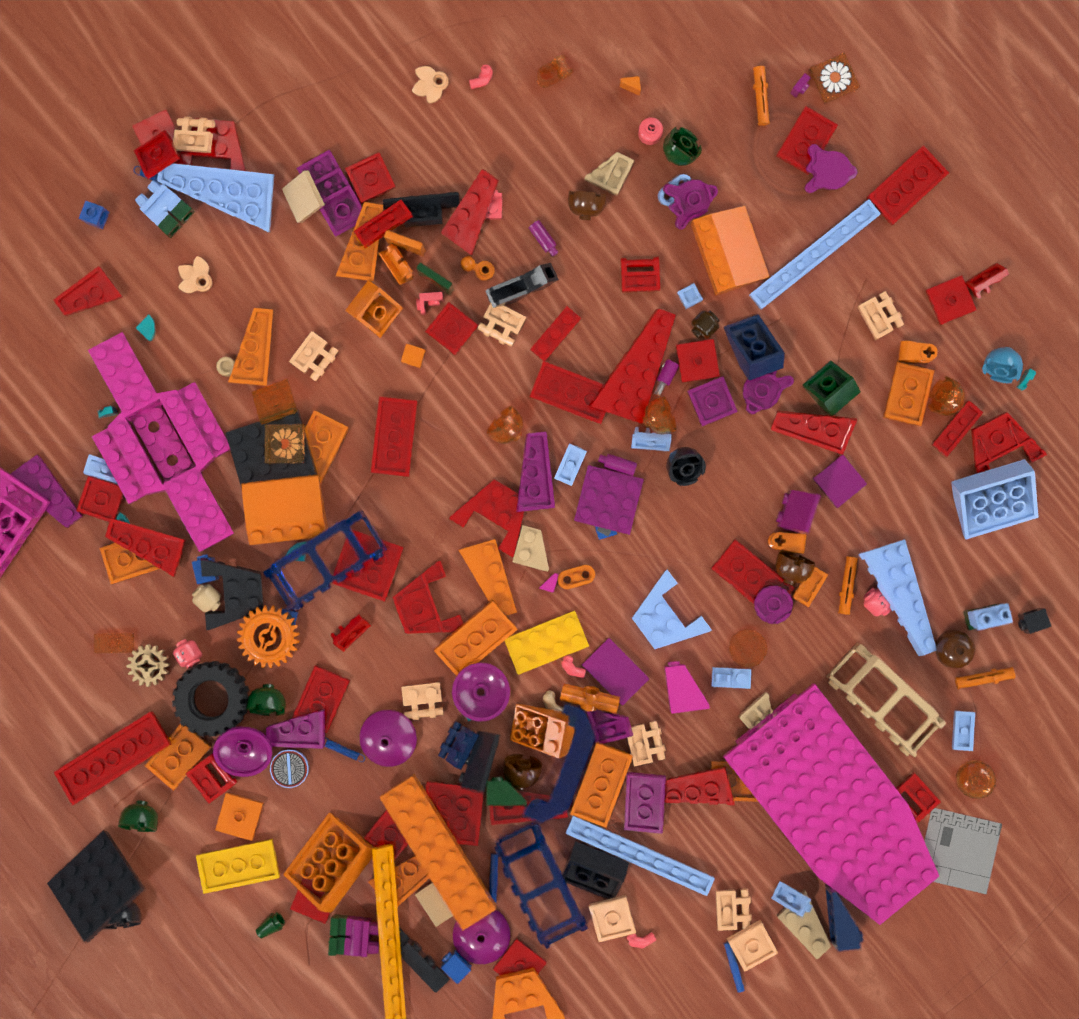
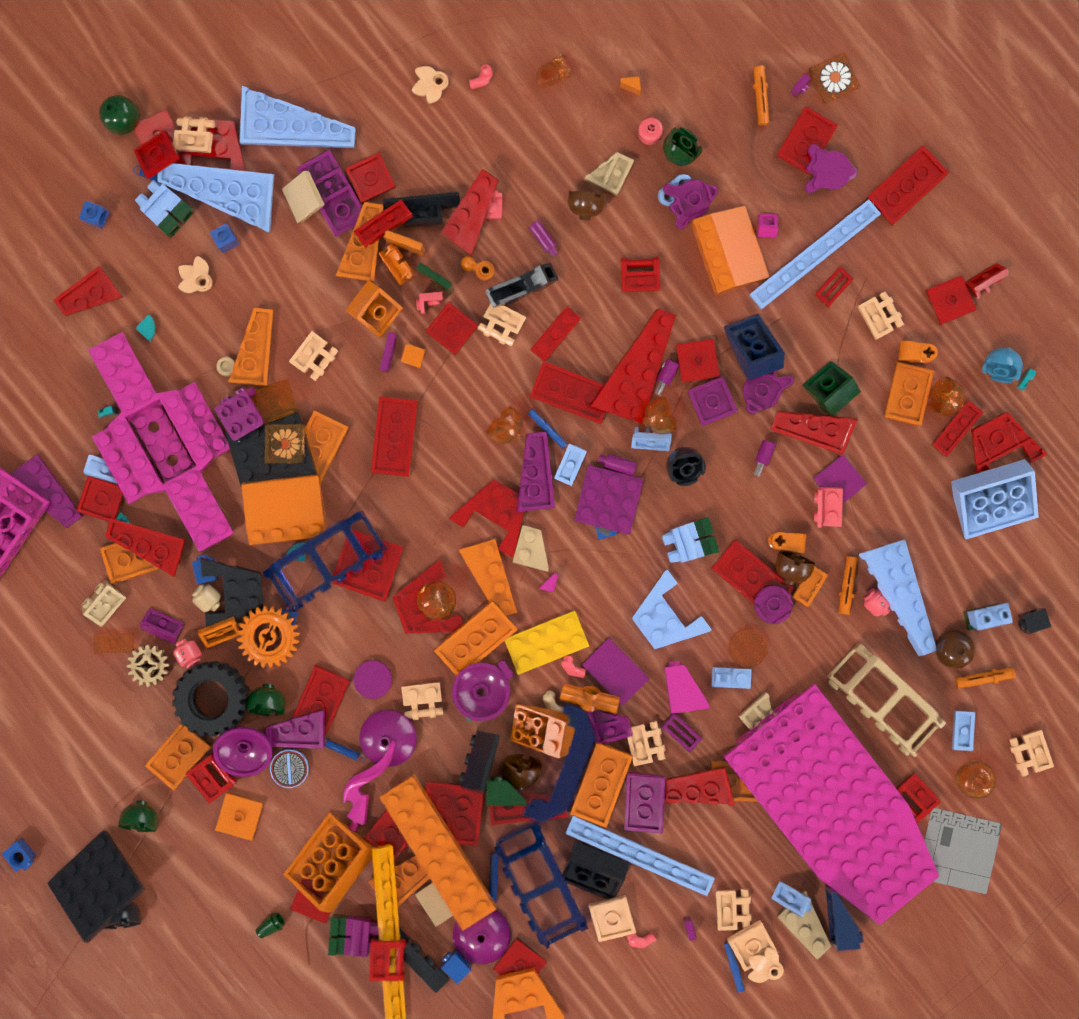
(11, 855): none -> blue brick
(102, 603): none -> tan bracket
(112, 758): red plate -> none
(119, 114): none -> dark green cylinder
(162, 626): none -> magenta slope
(219, 629): none -> orange tile
(224, 238): none -> blue brick
(237, 866): yellow plate -> none
(239, 413): none -> magenta bracket
(284, 124): none -> light blue wing
(350, 633): red plate -> none
(353, 789): none -> dark pink piece
(372, 679): none -> magenta tile
(381, 958): none -> red plate
(388, 352): none -> magenta tile
(436, 600): none -> clear orange cylinder
(462, 746): dark blue plate -> none
(505, 669): none -> magenta tile
(548, 429): none -> blue piece
(576, 577): orange plate -> none
(670, 721): none -> magenta tile
(685, 542): none -> light blue hips
(689, 928): none -> magenta tile
(690, 296): light blue tile -> none
(705, 324): dark brown head -> none
(763, 965): none -> light nougat plate
(764, 456): none -> magenta piece
(767, 225): none -> dark pink slope
(797, 511): magenta slope -> none
(823, 298): none -> red tile
(829, 506): none -> coral bracket
(1036, 749): none -> light nougat plate

